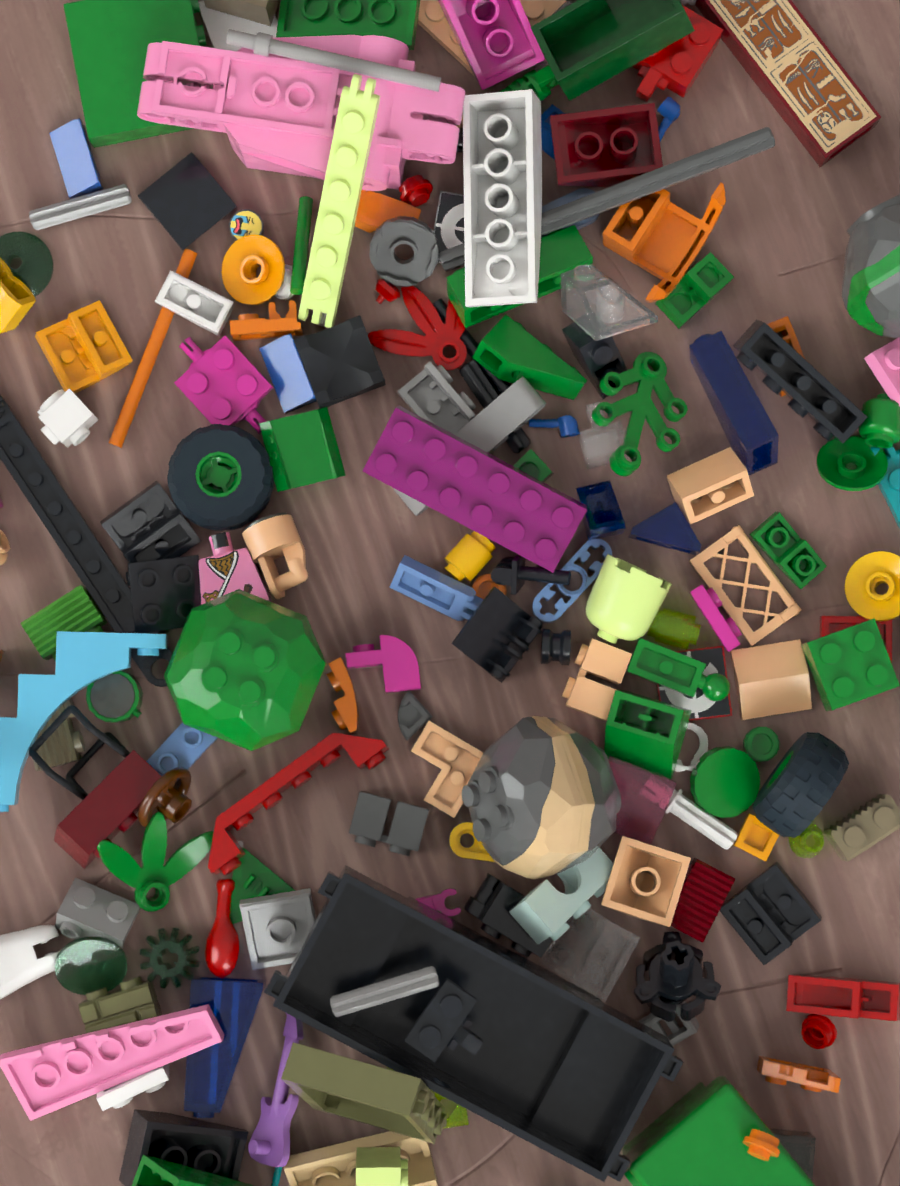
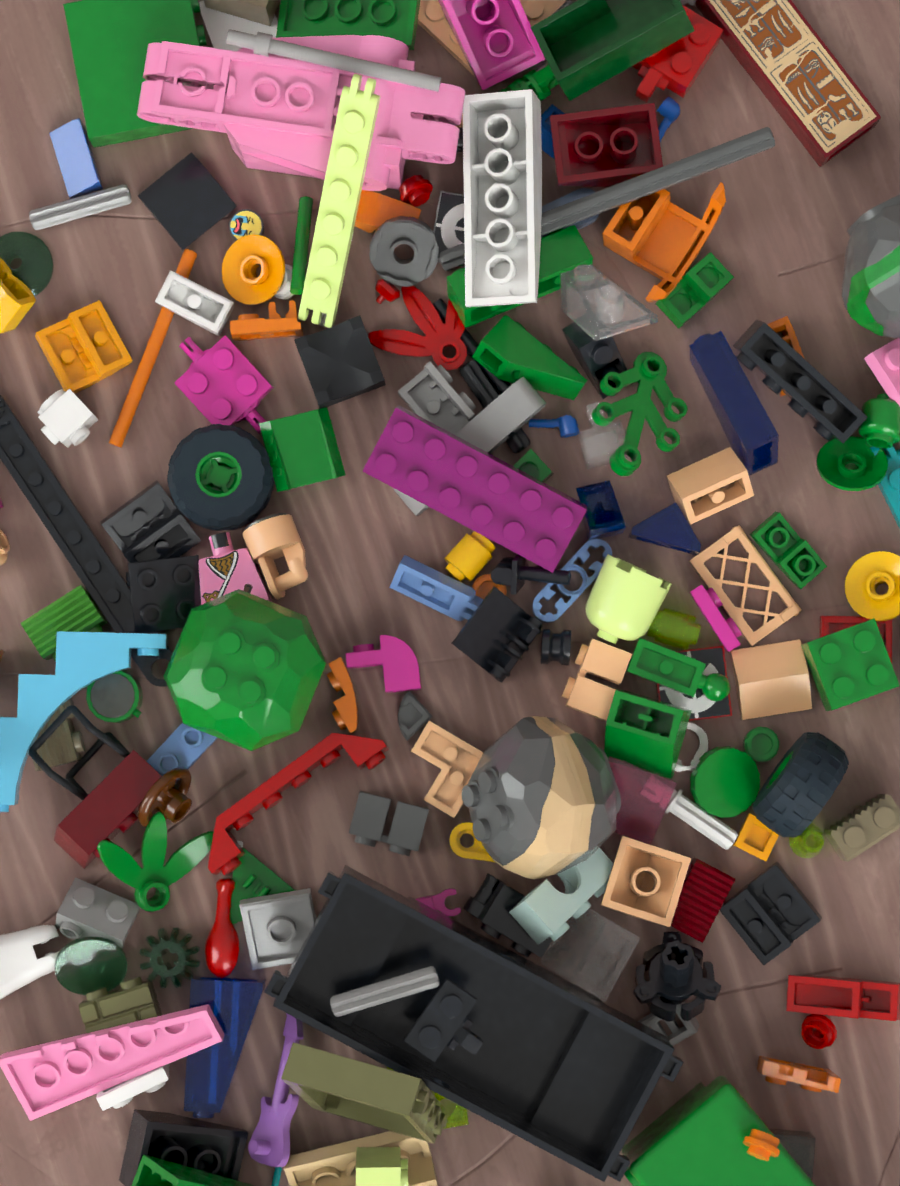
(287, 373): slope -> none

